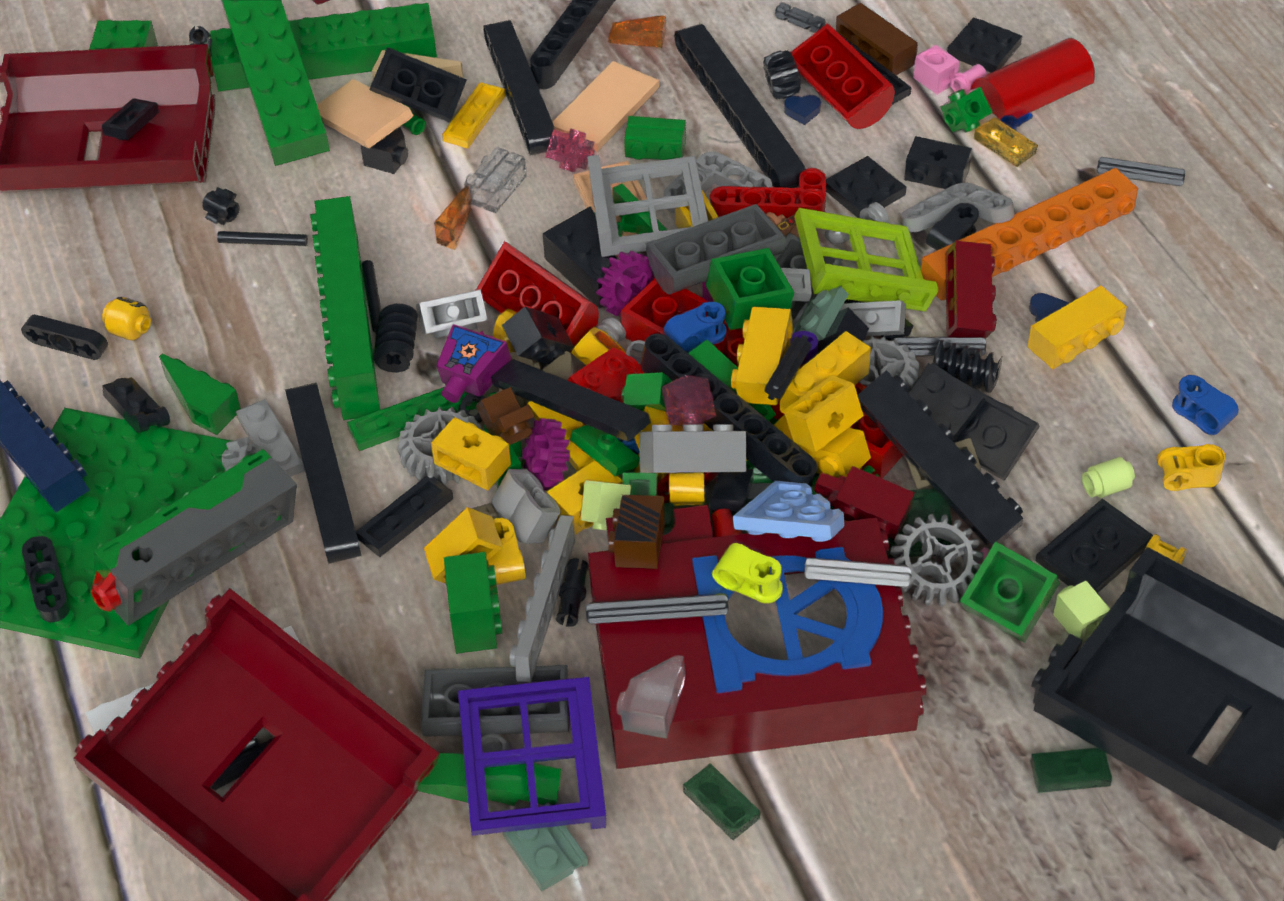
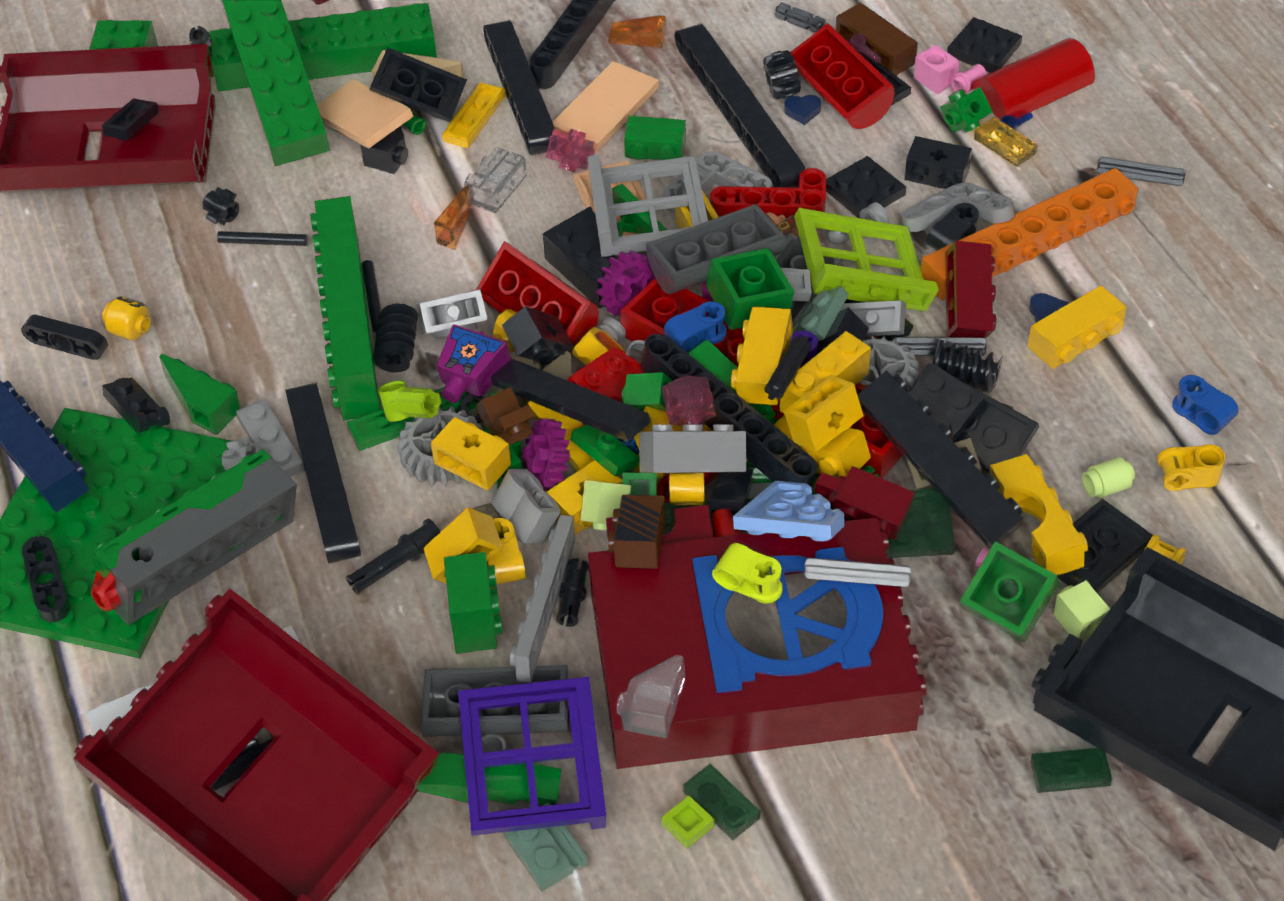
(404, 402): none -> lime piece
(404, 515): black plate -> none
(408, 548): none -> black pin
(657, 608): axle -> none
(687, 821): none -> lime plate
(858, 42): none -> clear pink hand
(941, 573): light grey gear -> none
(1056, 541): none -> yellow arch

